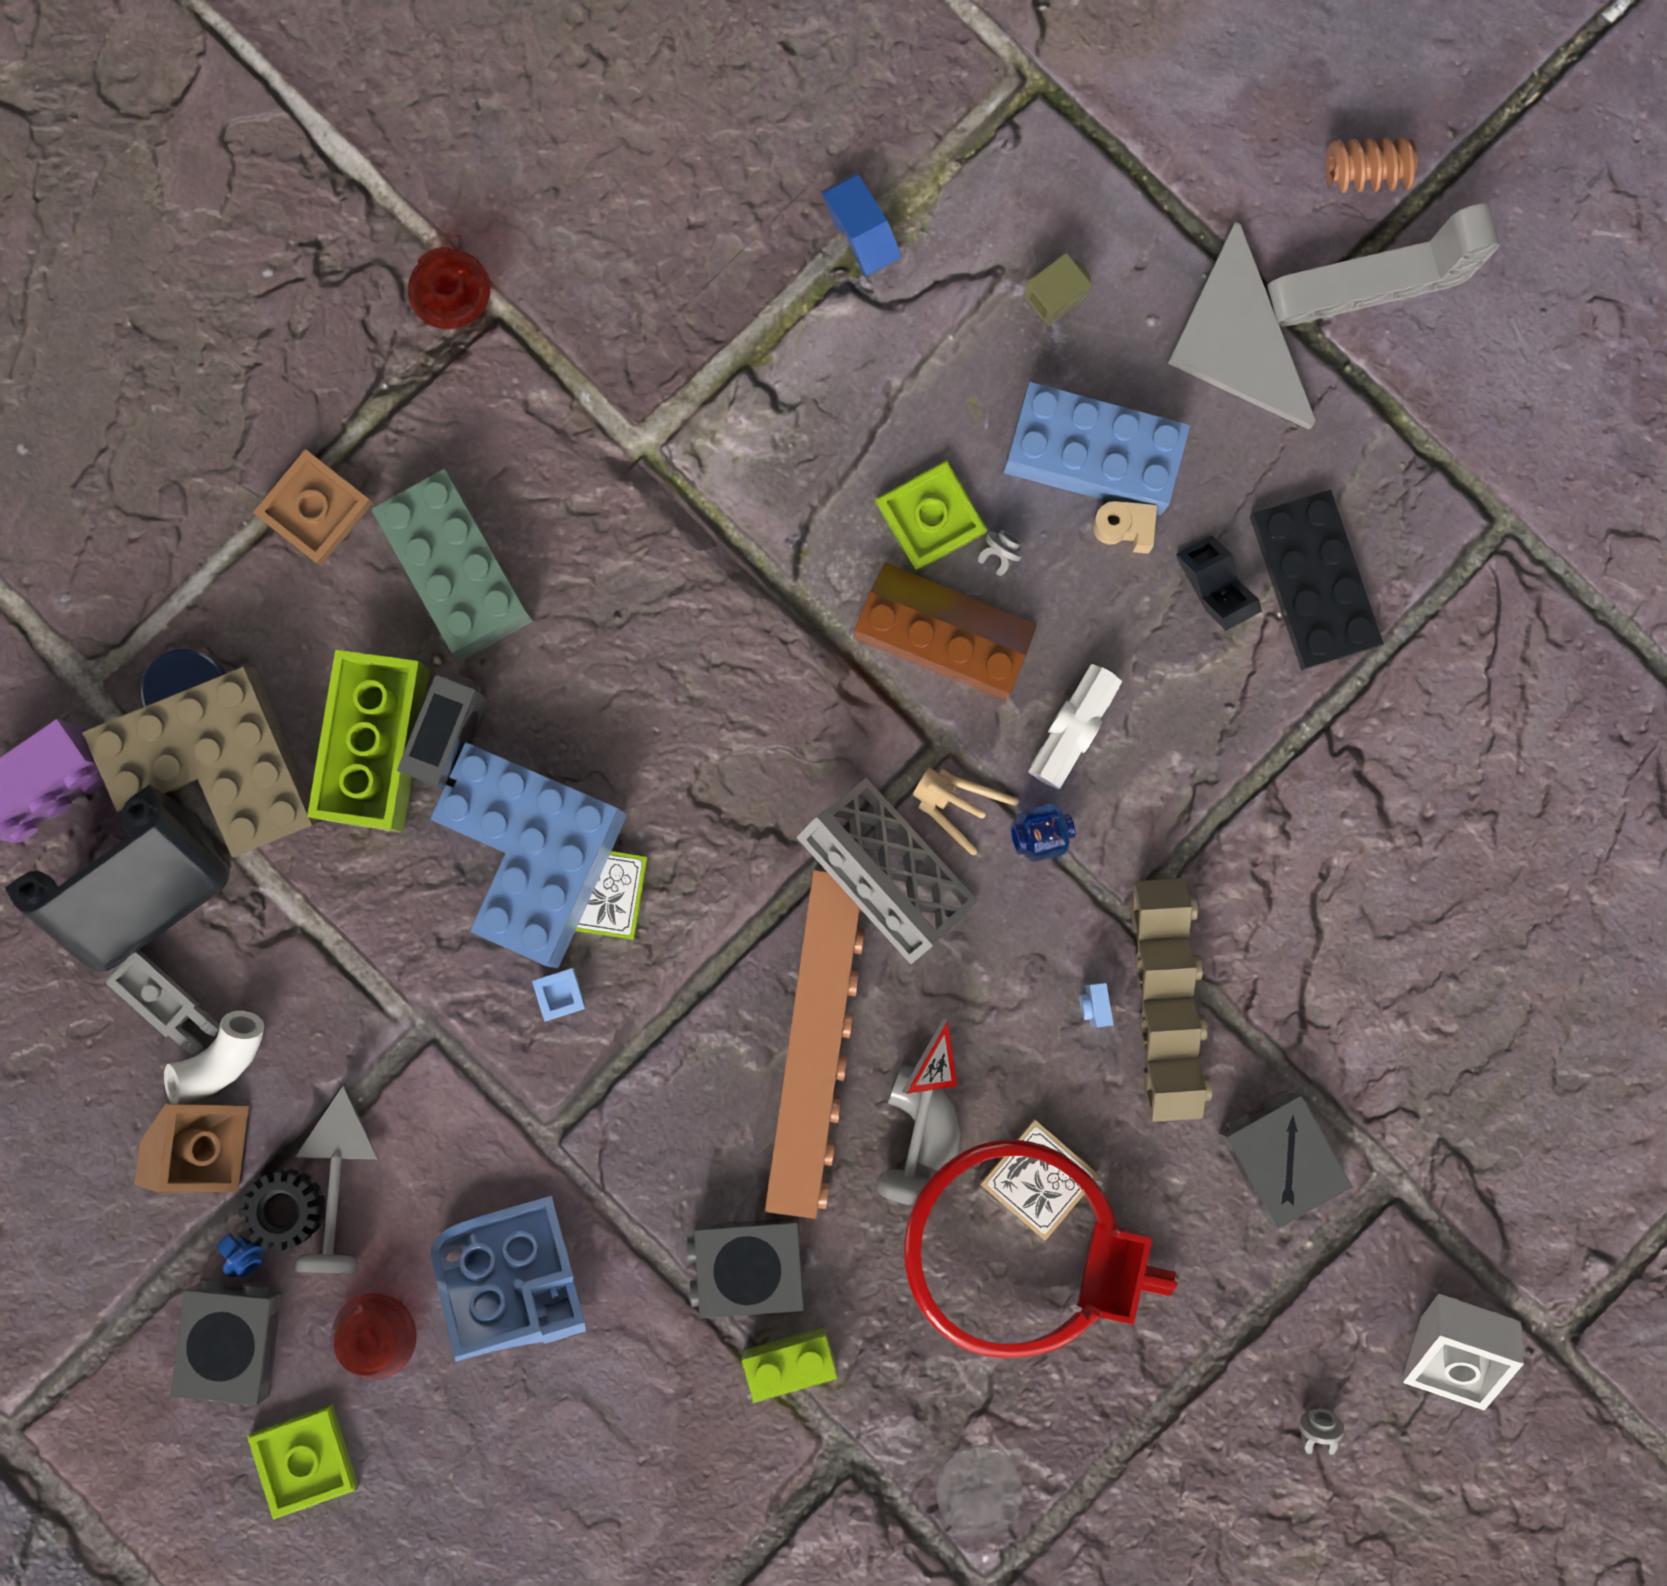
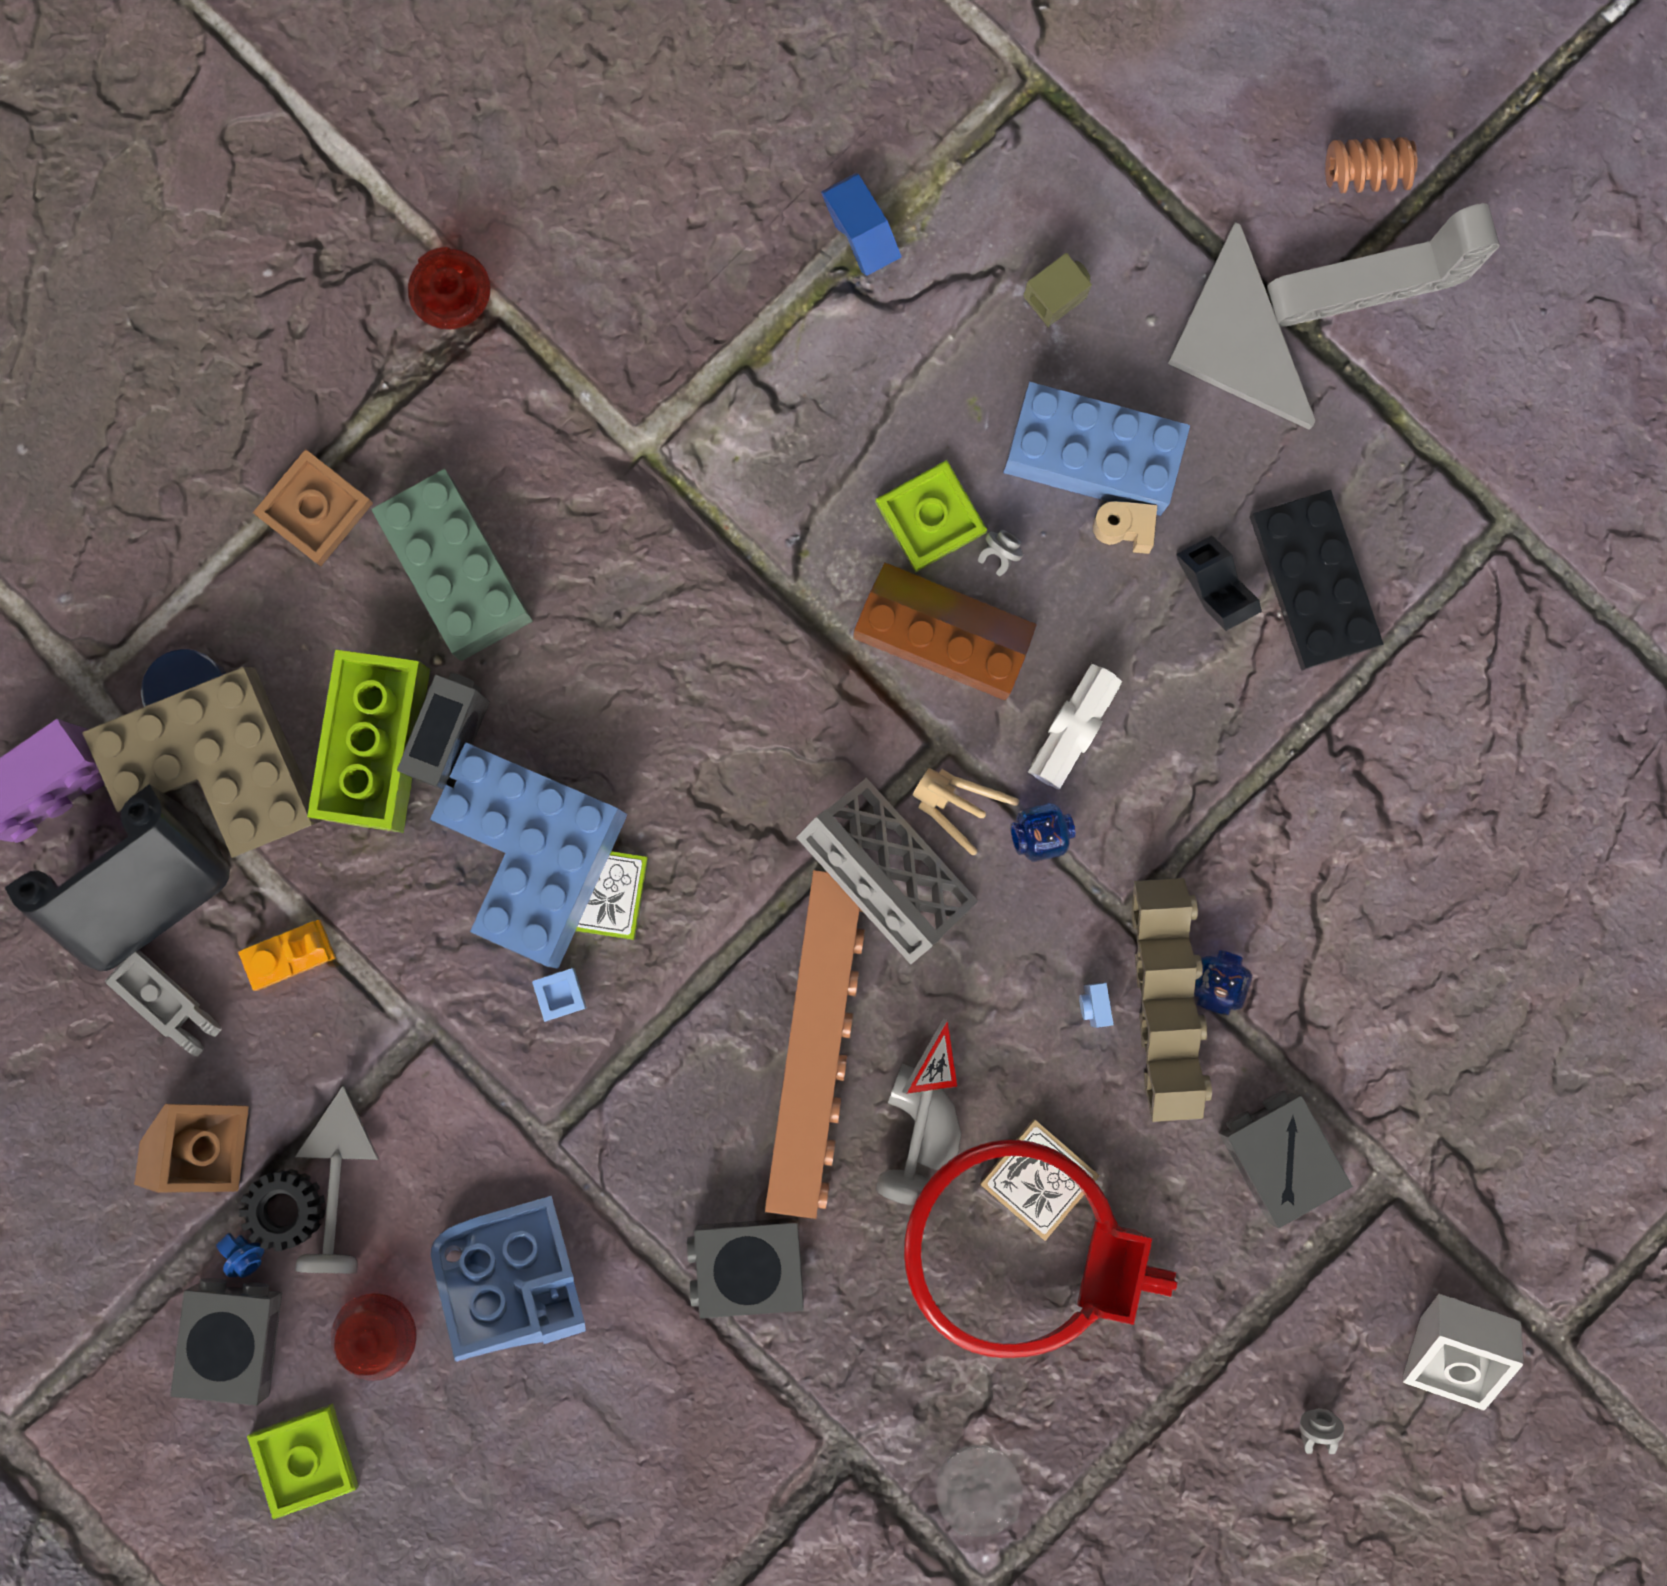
(219, 1063): white cylinder -> none
(286, 955): none -> light orange plate
(789, 1364): lime brick -> none
(1223, 983): none -> clear blue head

